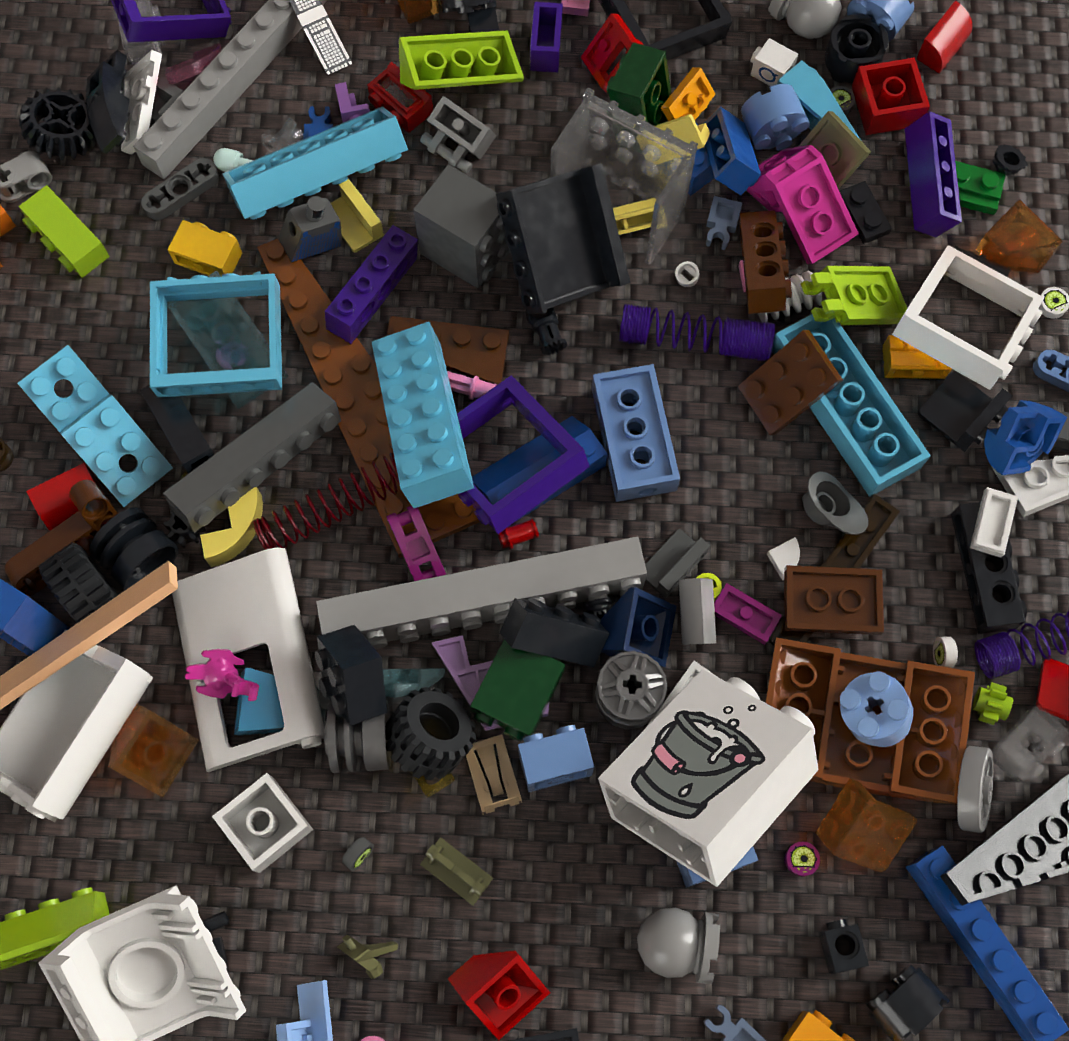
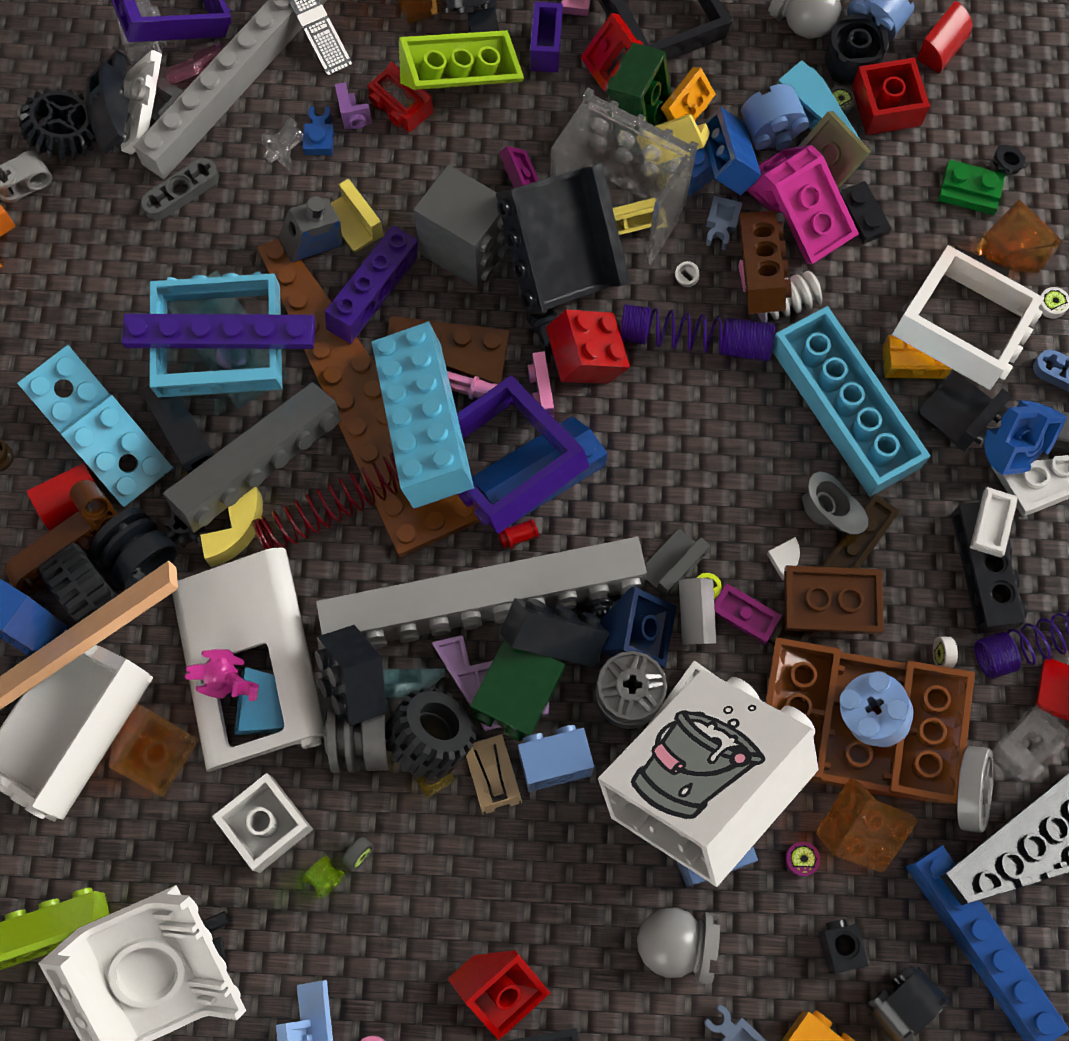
(63, 232): lime brick -> none
(204, 249): yellow brick -> none
(219, 331): none -> dark purple plate
(228, 159): light aqua cylinder -> none
(315, 162): medium azure brick -> none
(323, 877): none -> clear neon green wheel
(365, 953): olive piece -> none
(416, 545): magenta plate -> none
(456, 871): olive hinge -> none
(462, 129): light grey brick -> none
(518, 166): none -> magenta plate
(539, 374): none -> bright pink plate
(587, 347): none -> red brick
(648, 418): medium blue brick -> none
(772, 62): white brick -> none
(790, 382): reddish brown plate -> none
(857, 295): lime tile -> none
(932, 175): dark purple brick -> none
(992, 703): lime gear -> none

